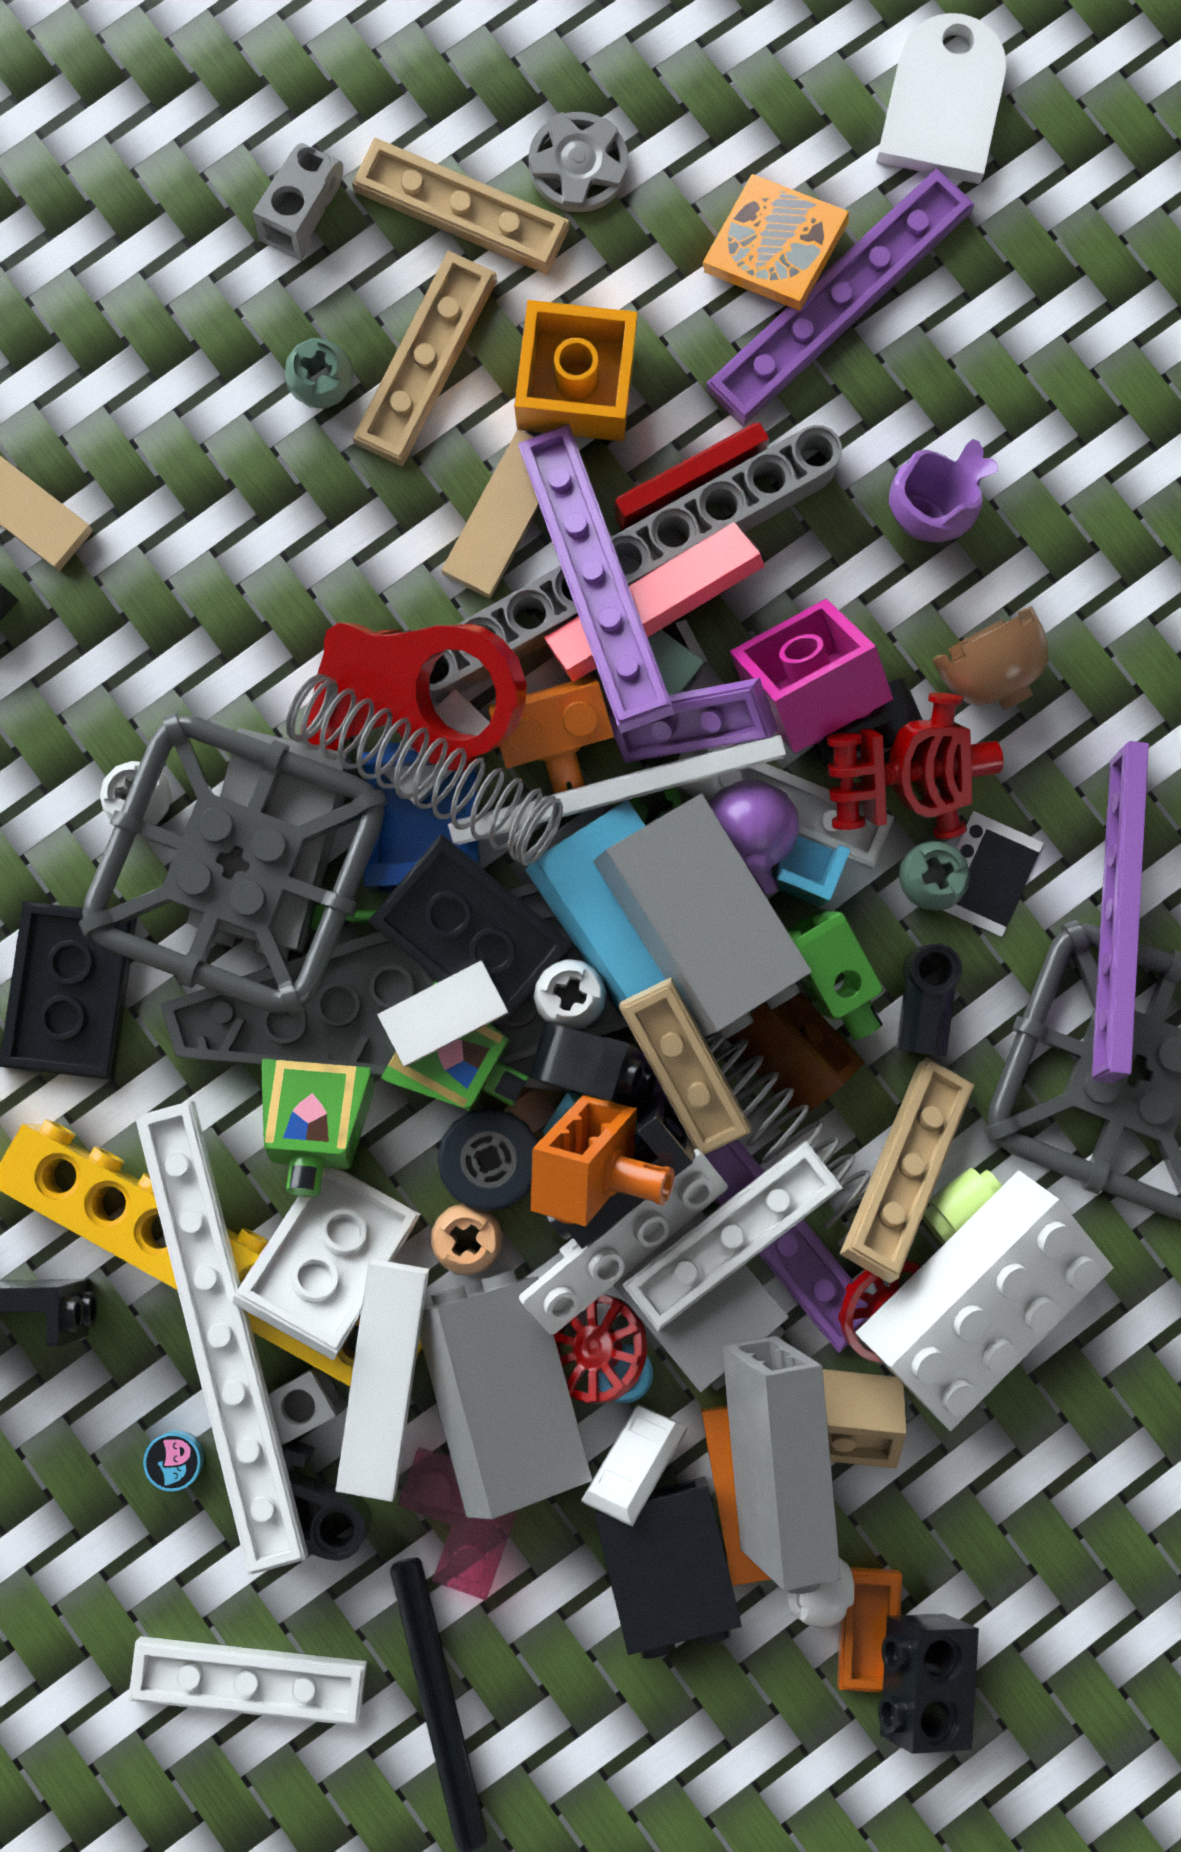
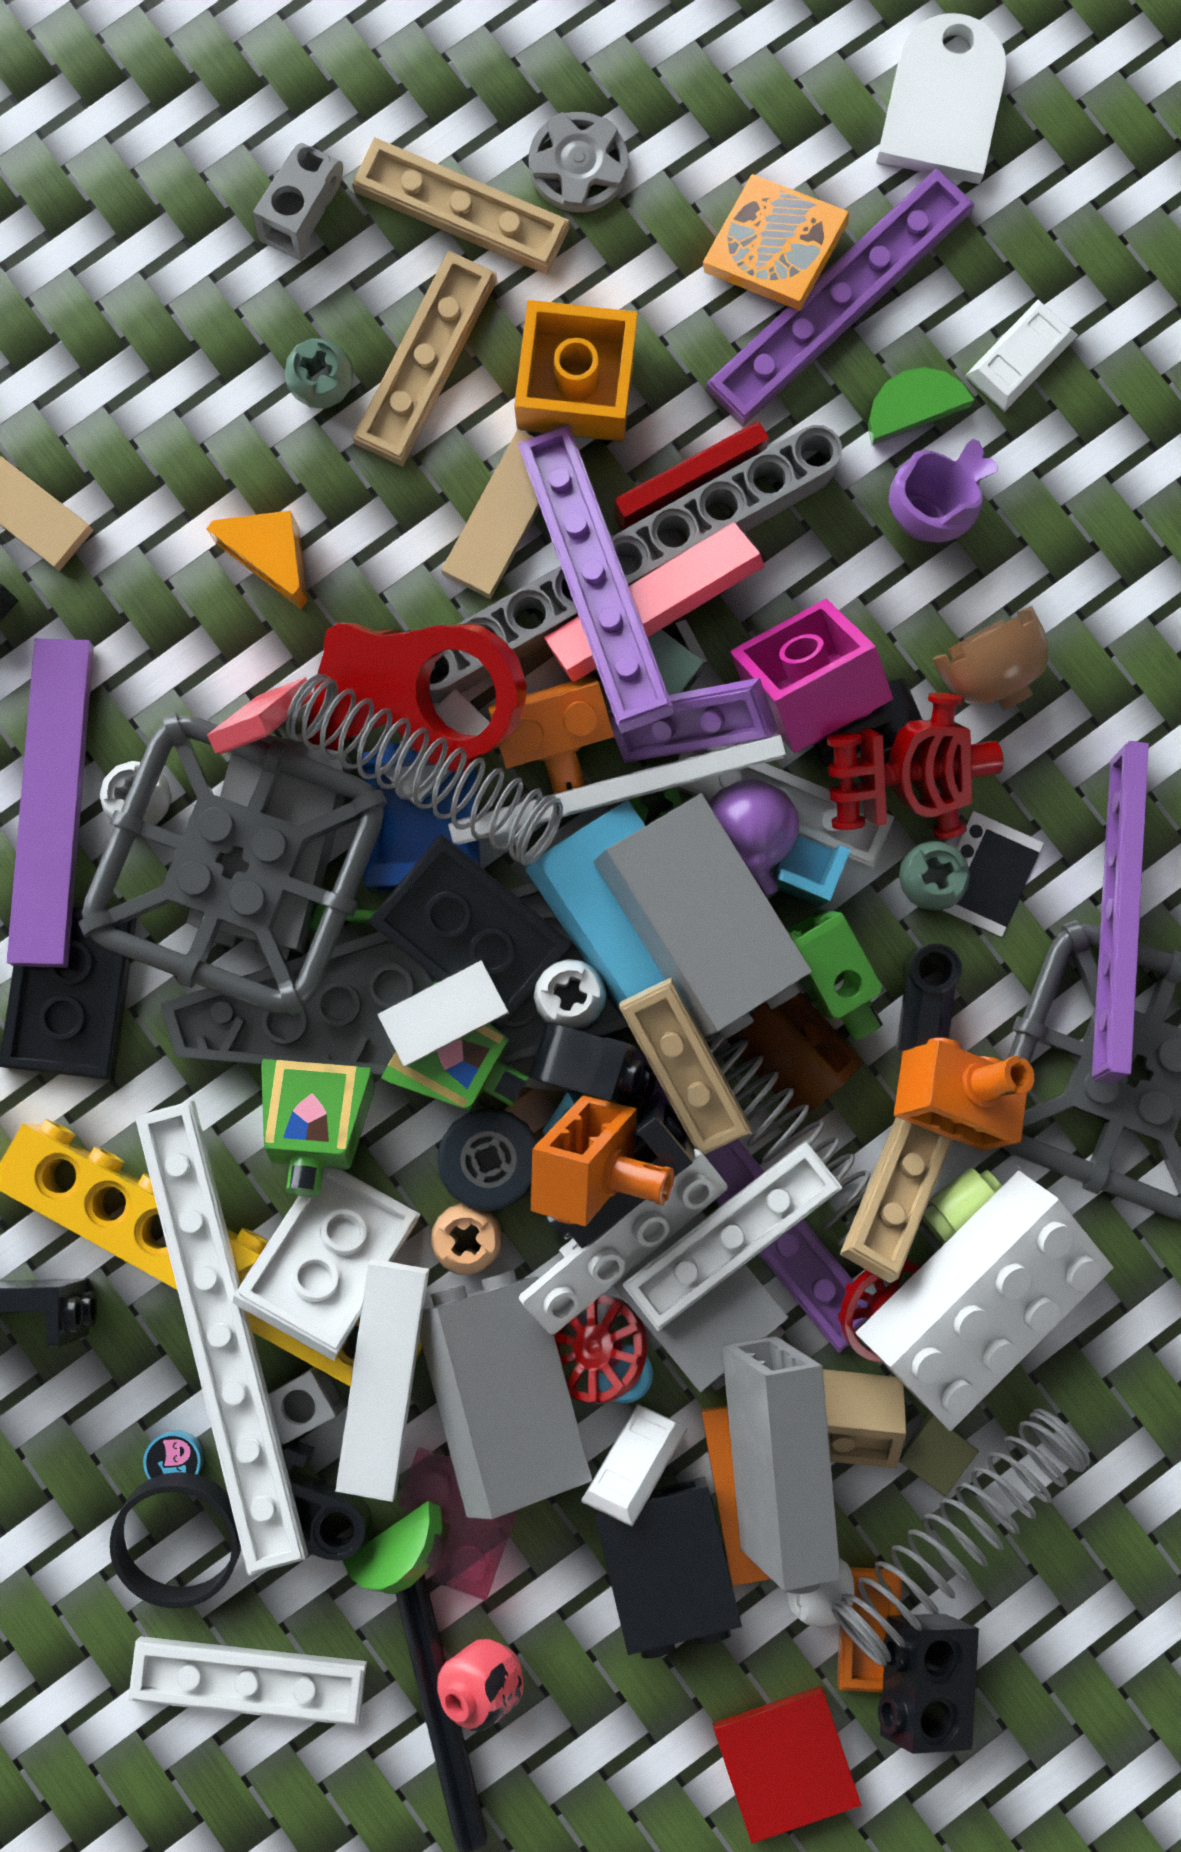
(50, 803): none -> medium lavender tile
(150, 1589): none -> black tyre
(256, 718): none -> coral tile
(268, 548): none -> light orange slope
(398, 1554): none -> bright green tile
(480, 1684): none -> coral head
(786, 1764): none -> red tile
(862, 1632): none -> light grey piece
(915, 400): none -> bright green tile
(937, 1455): none -> olive tile
(963, 1094): none -> orange brick
(1021, 355): none -> white tile

